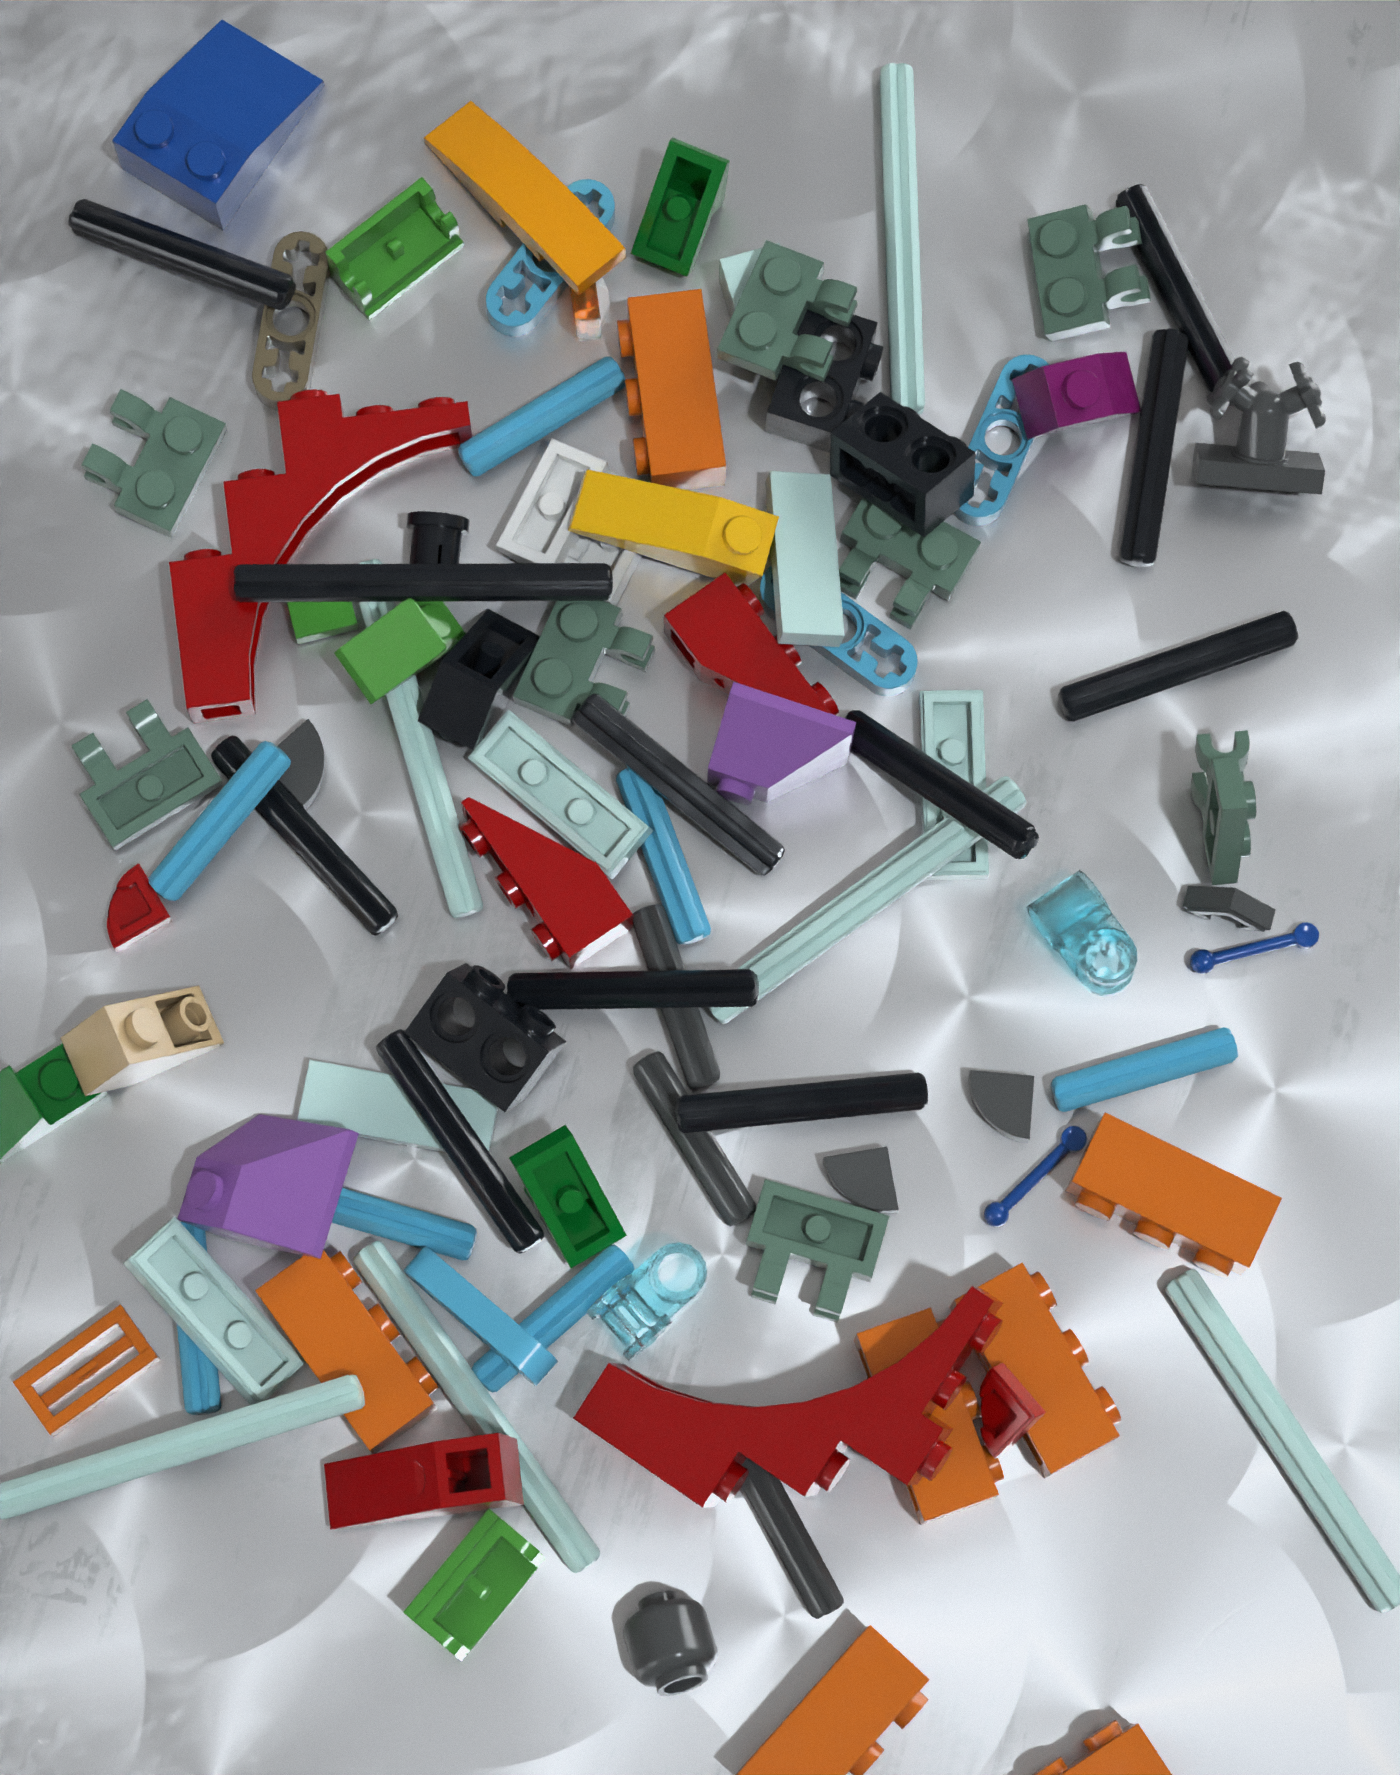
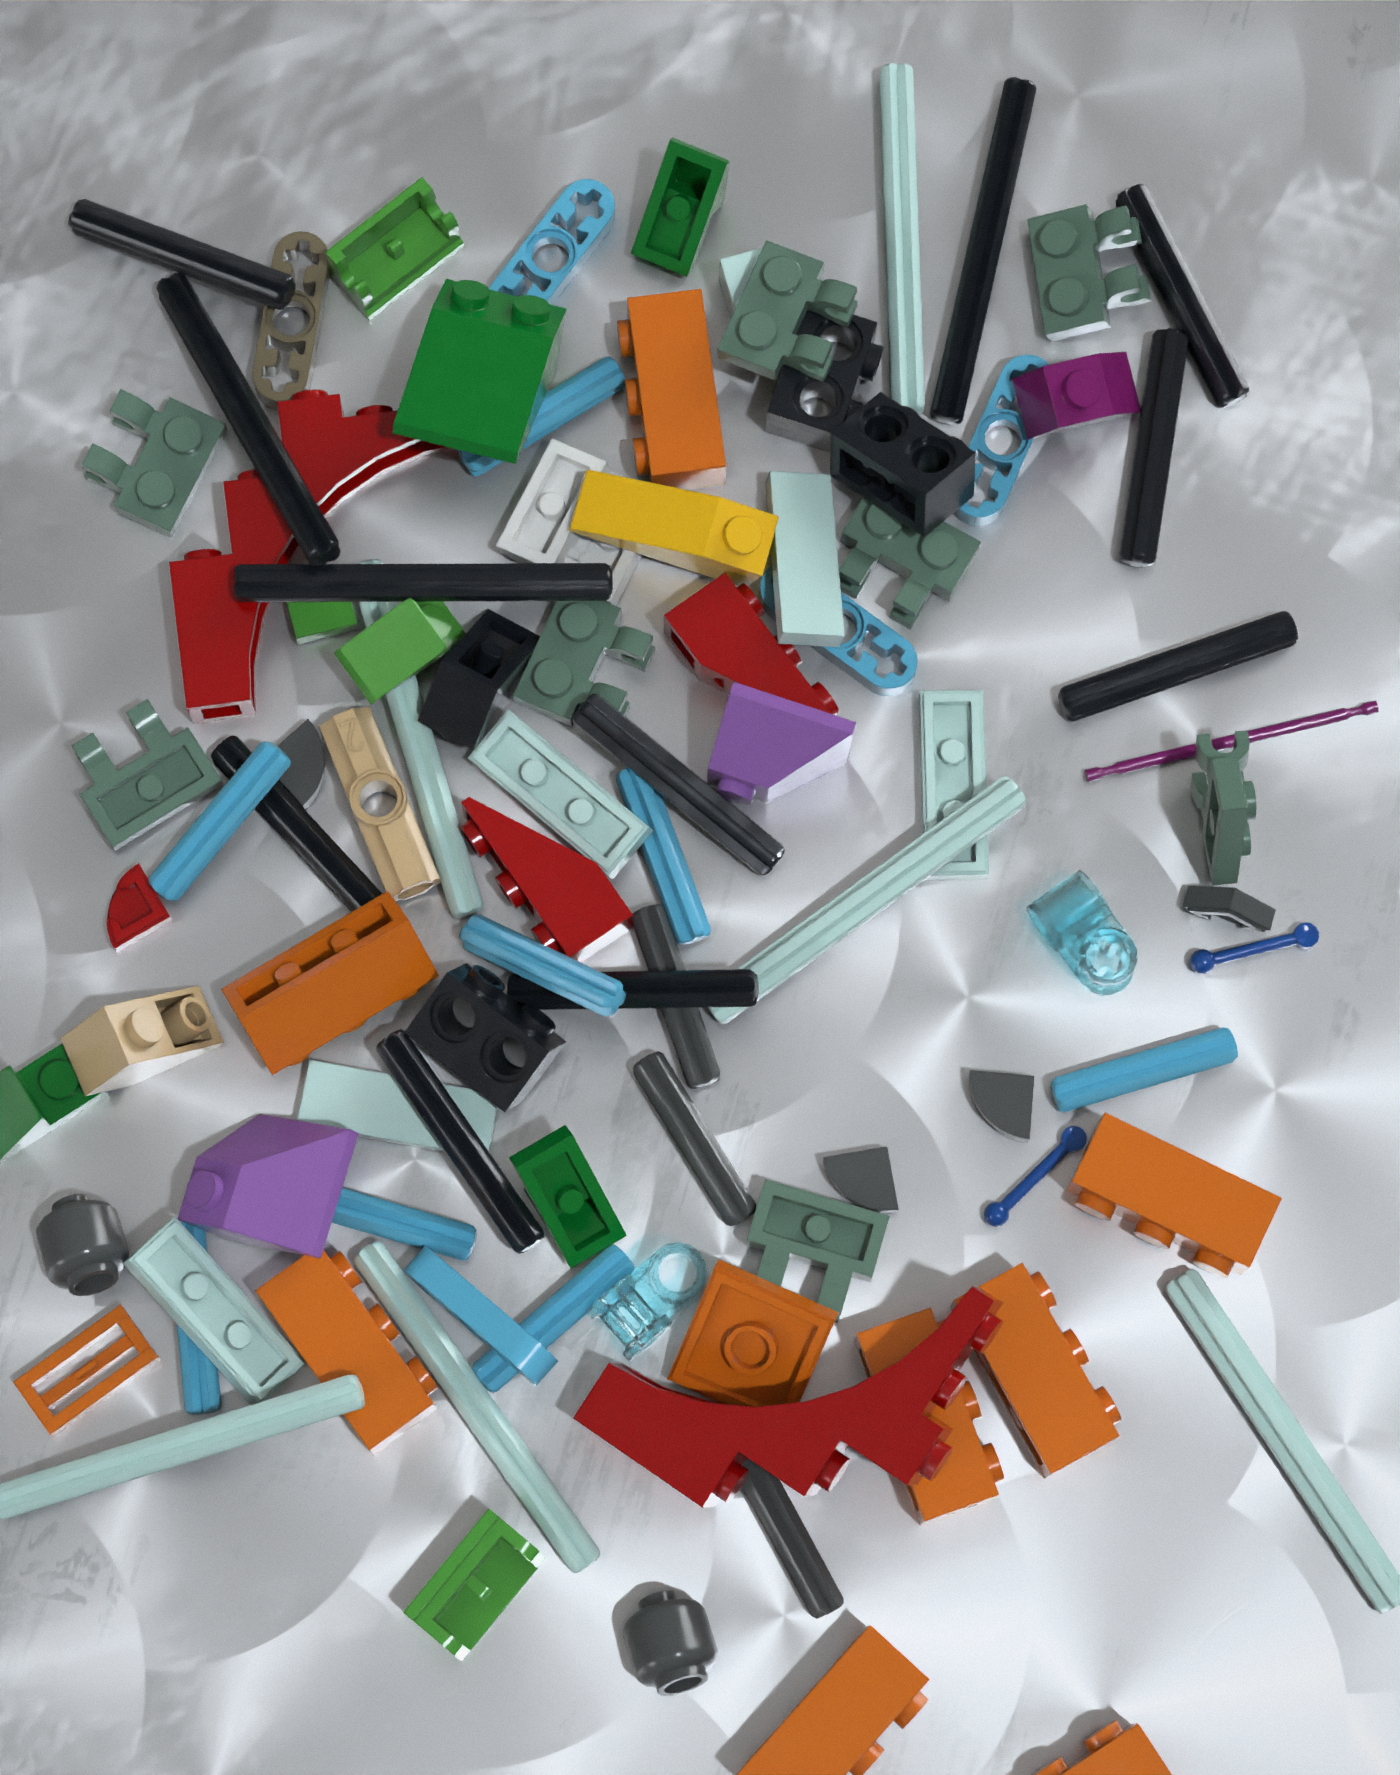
(82, 1245): none -> dark grey head
(215, 122): blue slope -> none
(248, 420): none -> black axle
(330, 983): none -> orange brick
(365, 769): none -> tan piece
(424, 1481): red slope -> none
(436, 537): black bush -> none
(481, 370): none -> green slope
(525, 197): light orange slope -> none
(542, 965): none -> medium azure axle
(590, 310): clear orange tile -> none
(751, 1341): none -> orange tile
(801, 1102): black axle -> none
(942, 787): black axle -> none
(983, 251): none -> black axle
(1005, 1410): red tile -> none
(1227, 741): none -> magenta piece
(1260, 449): dark grey piece -> none

